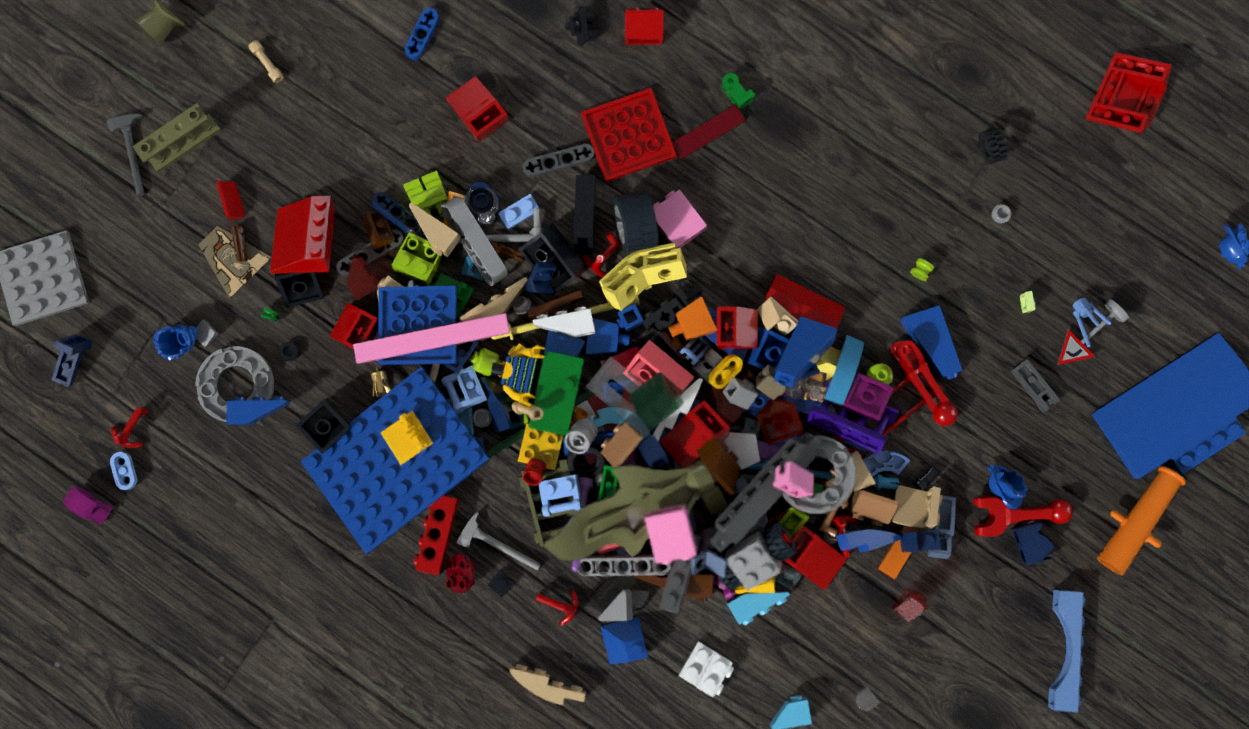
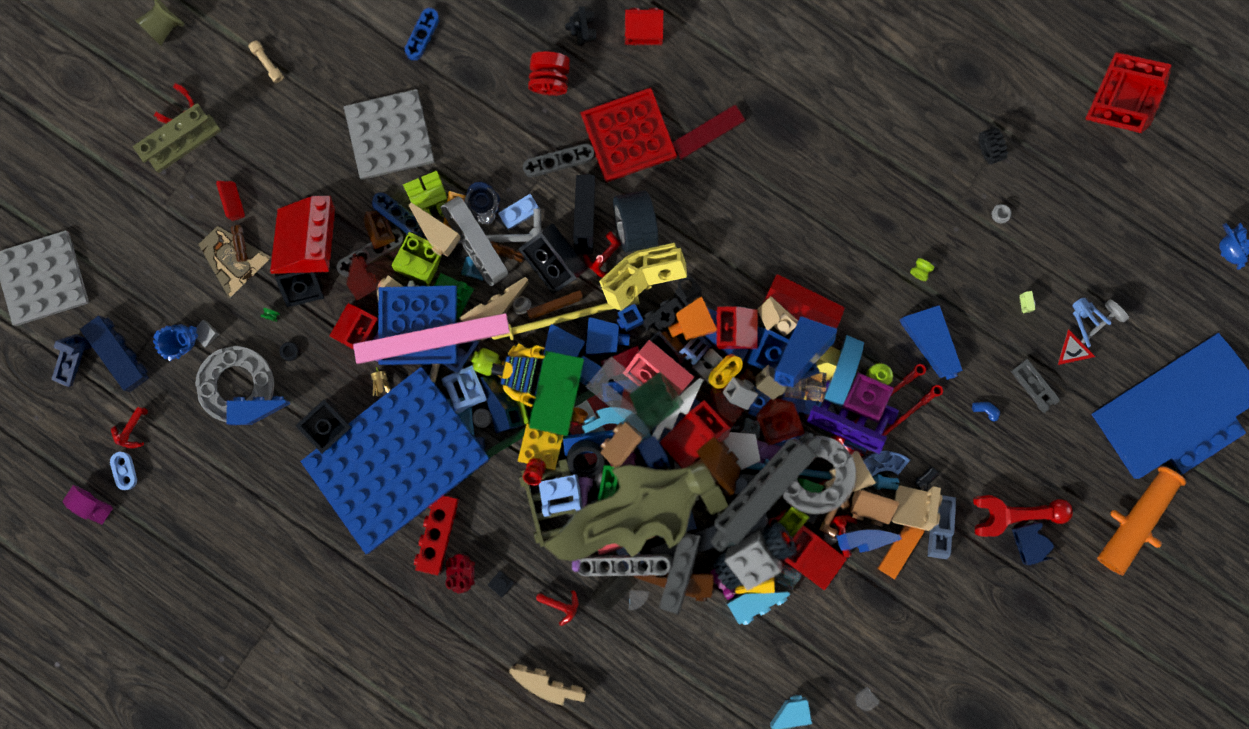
(114, 353): none -> dark blue brick
(125, 124): dark grey piece -> none
(182, 90): none -> red piece
(389, 134): none -> light grey plate
(406, 437): yellow hinge -> none
(471, 530): light grey piece -> none
(477, 109): red slope -> none
(533, 412): tan bar -> none
(540, 278): dark blue slope -> none
(549, 73): none -> red wheel
(571, 324): white slope -> none
(581, 436): light grey wheel -> none
(589, 370): none -> blue brick
(620, 608): light grey slope -> none
(624, 641): blue slope -> none
(671, 534): bright pink brick -> none
(678, 219): bright pink brick -> none
(706, 669): white plate -> none
(709, 561): sand blue bracket -> none
(736, 92): green leg -> none
(794, 481): bright pink hinge -> none
(909, 606): clear red slope -> none
(912, 363): red piece -> none
(920, 540): dark blue slope -> none
(992, 411): none -> blue arm
(1007, 486): blue hair -> none
(1065, 689): medium blue arch -> none

